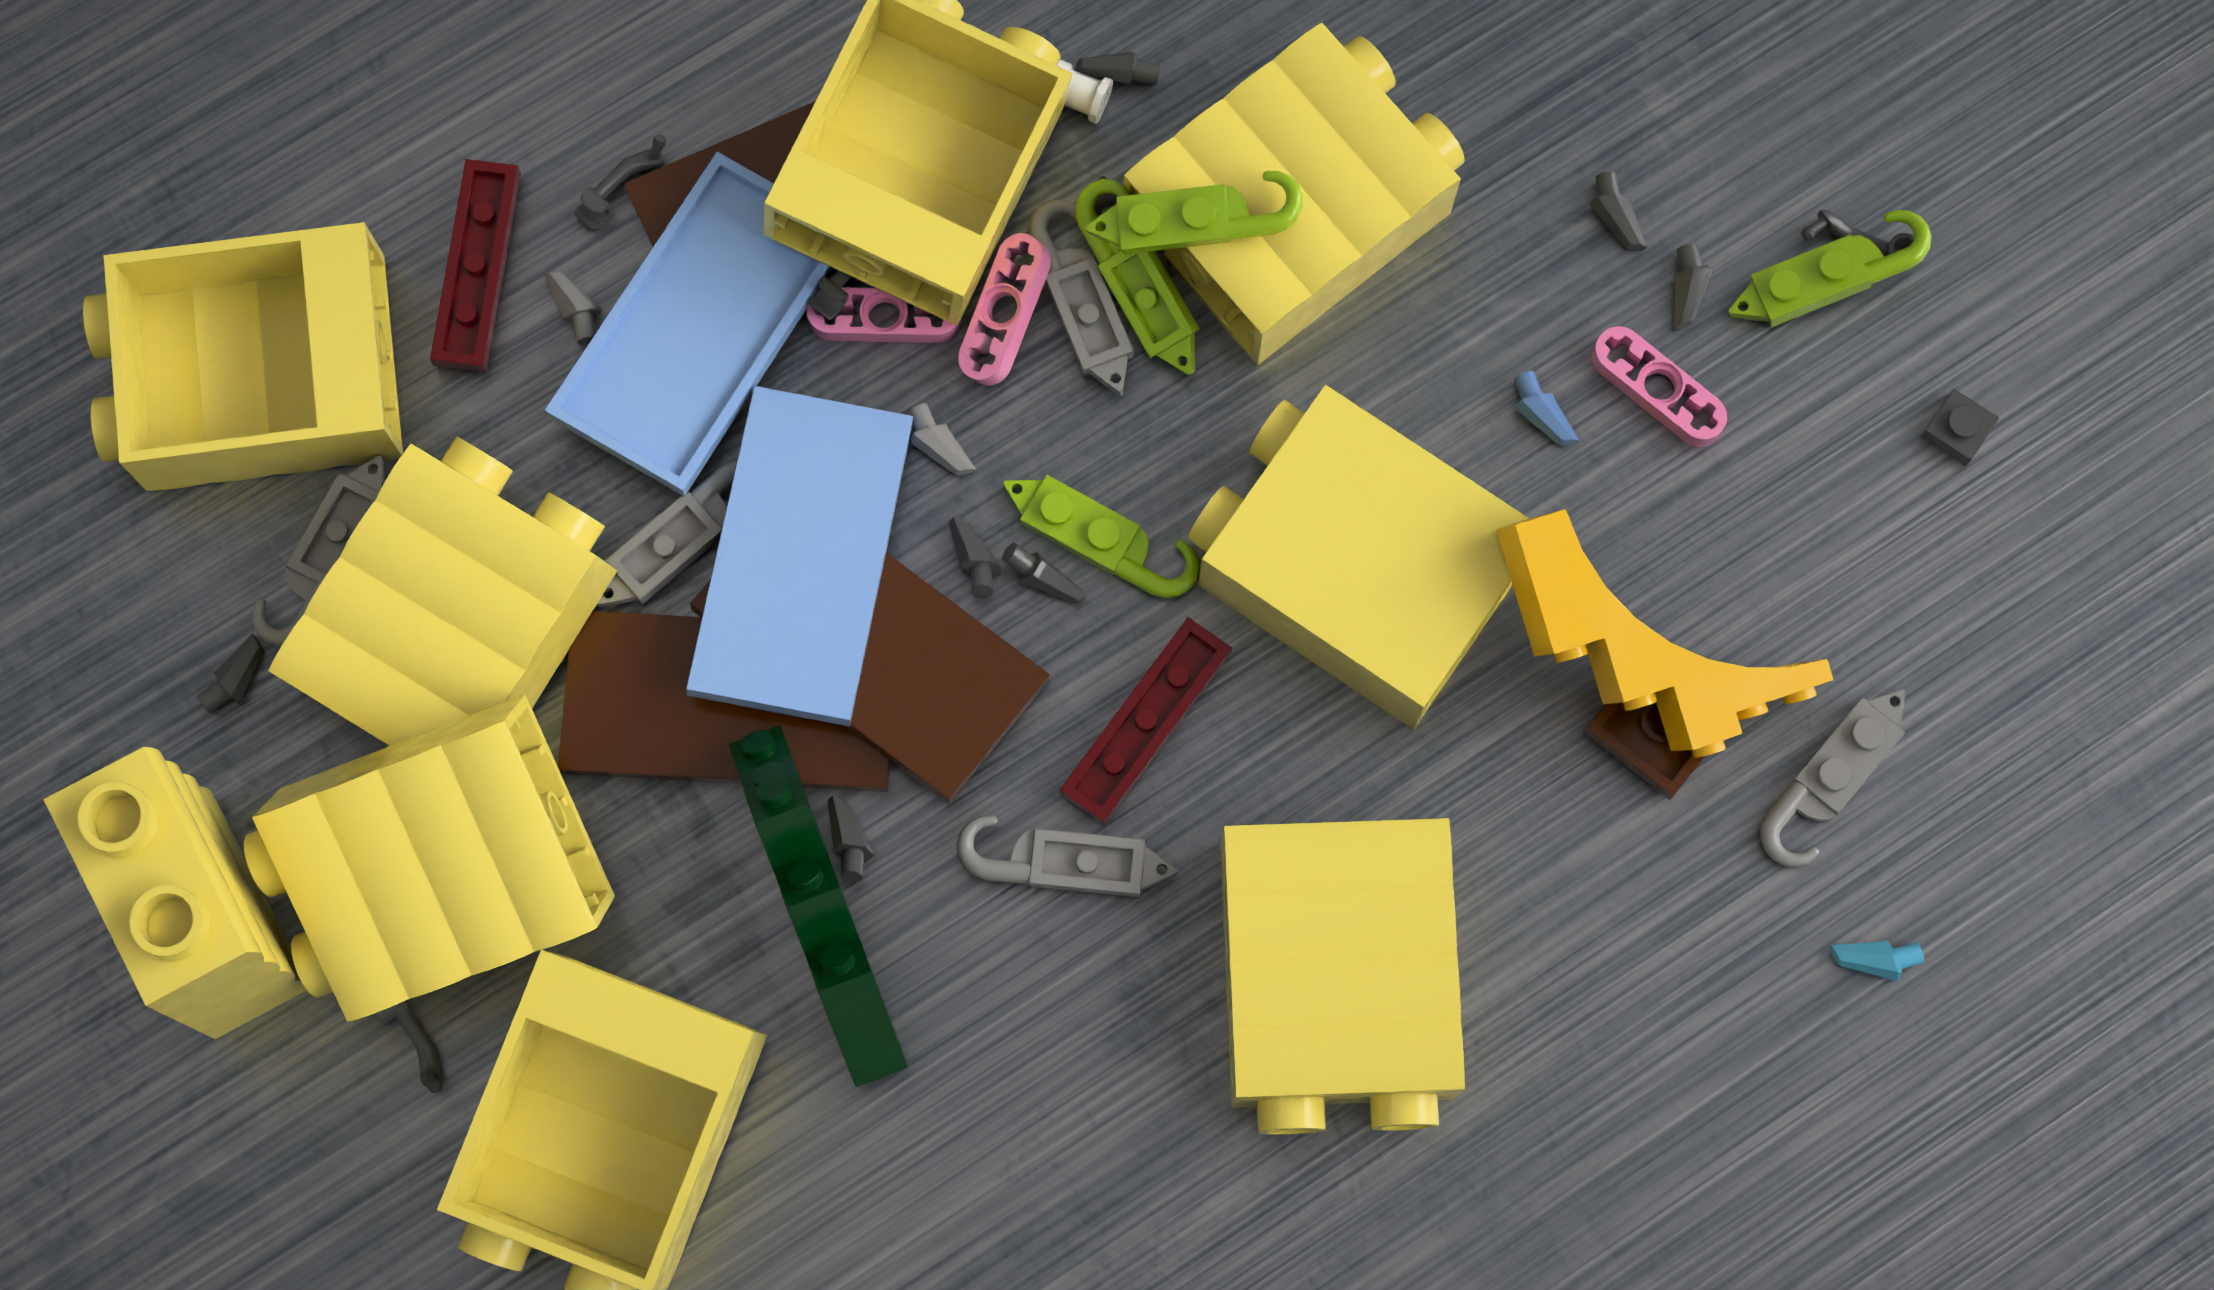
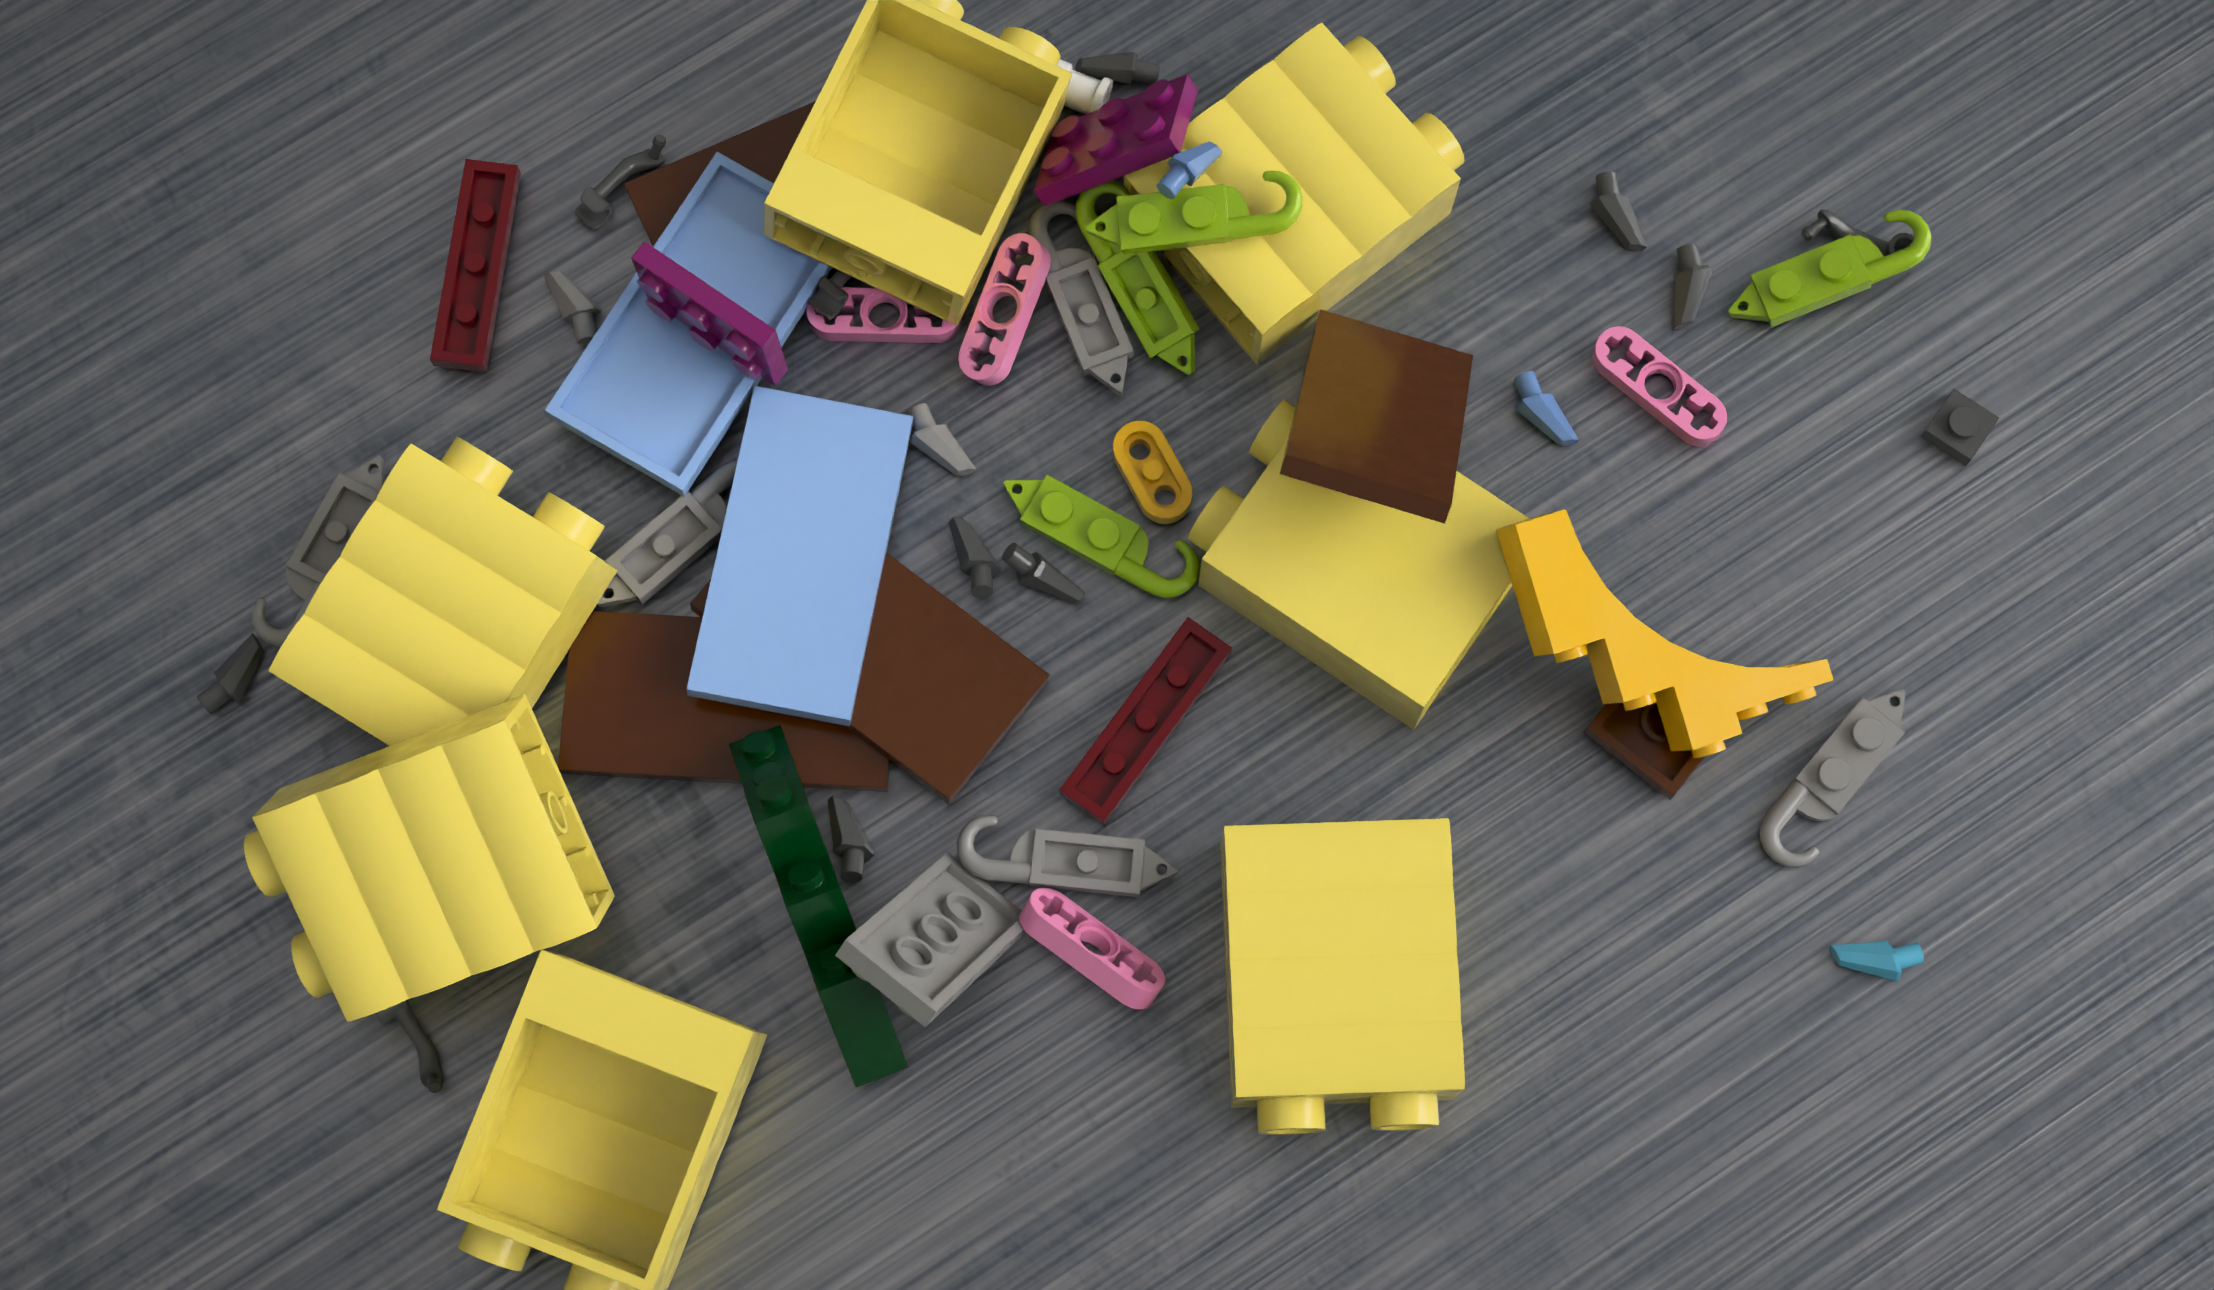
(176, 893): light yellow brick -> none
(245, 358): light yellow brick -> none
(709, 315): none -> magenta plate
(933, 939): none -> light grey plate
(1116, 139): none -> magenta plate
(1133, 981): none -> bright pink beam
(1153, 474): none -> yellow plate
(1188, 168): none -> medium blue bar
(1379, 416): none -> reddish brown tile

